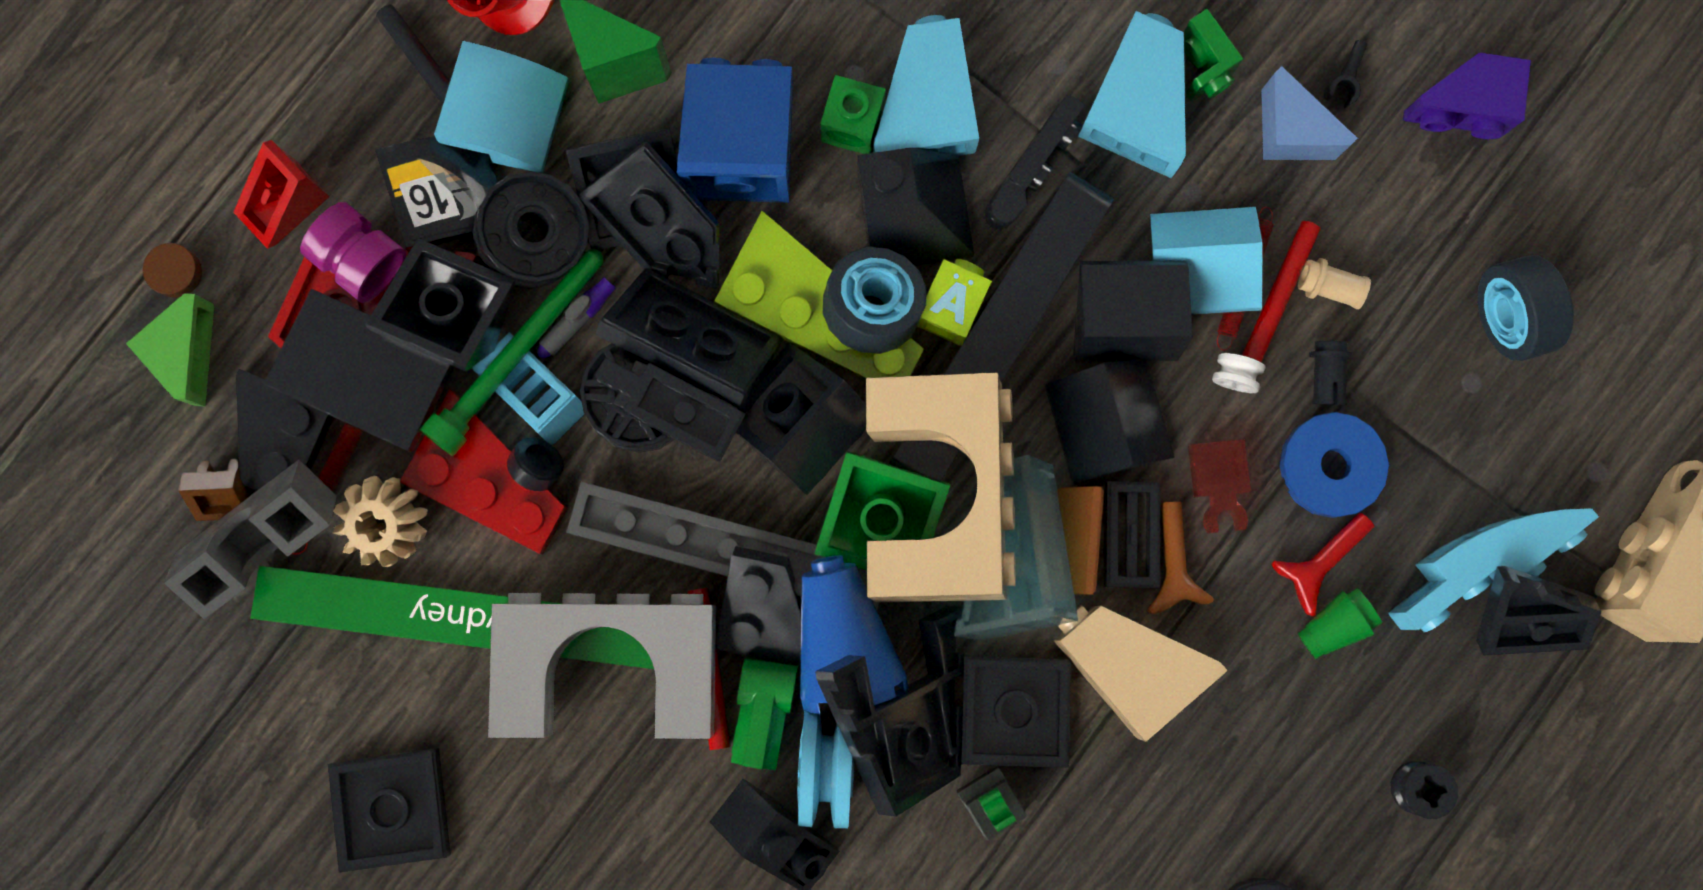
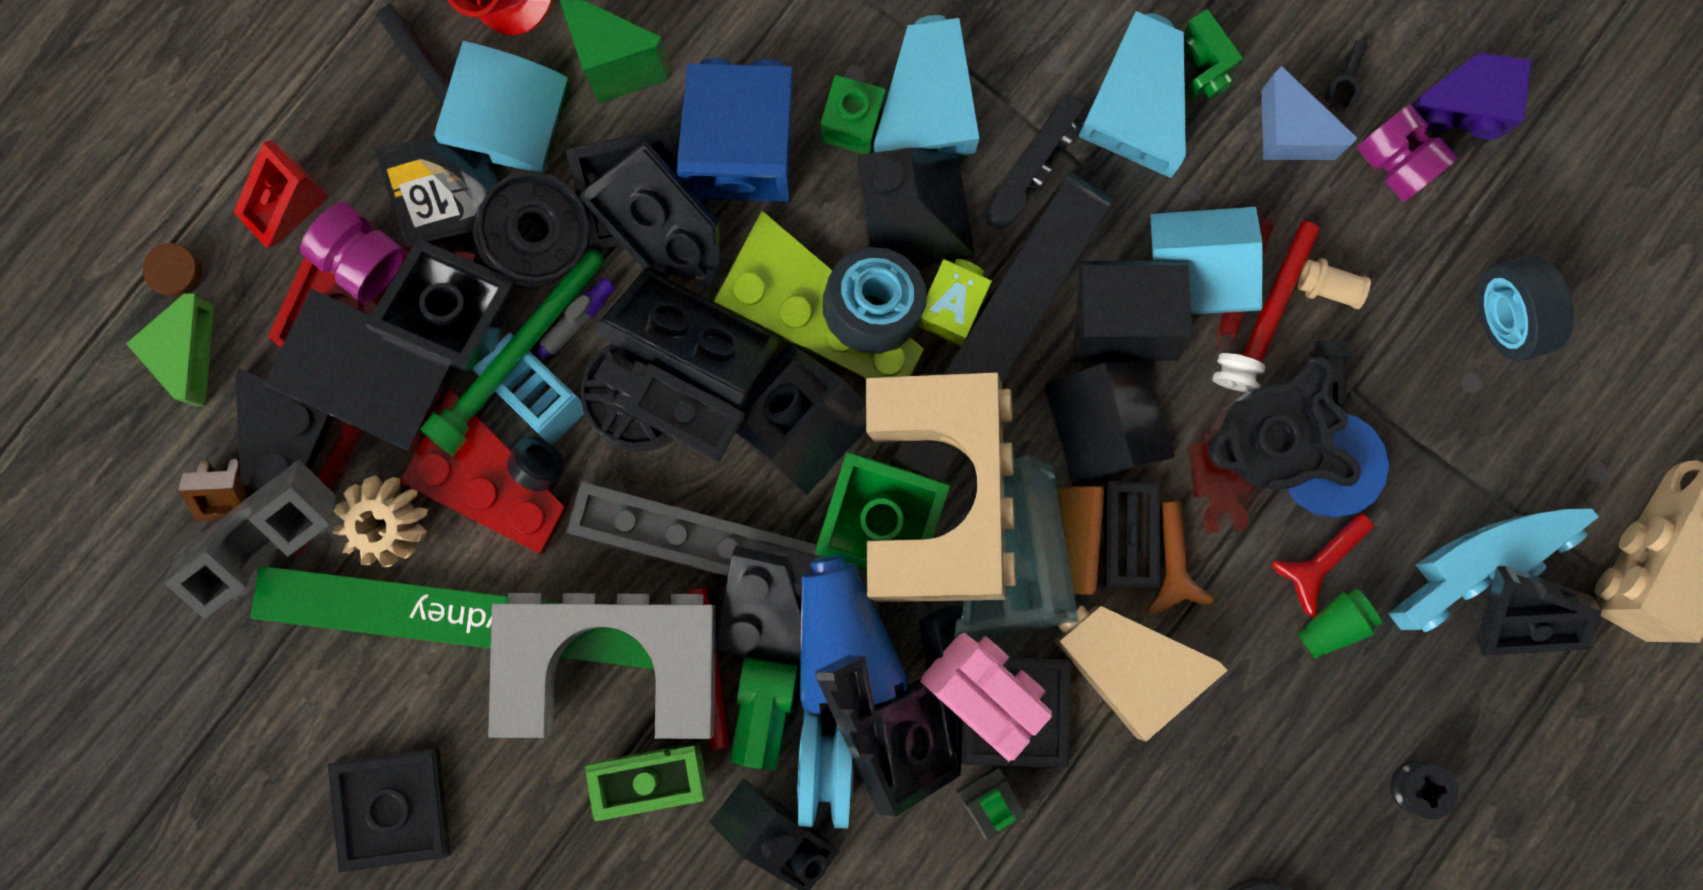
(646, 781): none -> bright green brick
(987, 695): none -> bright pink brick
(1284, 433): none -> black tile
(1406, 153): none -> magenta wheel

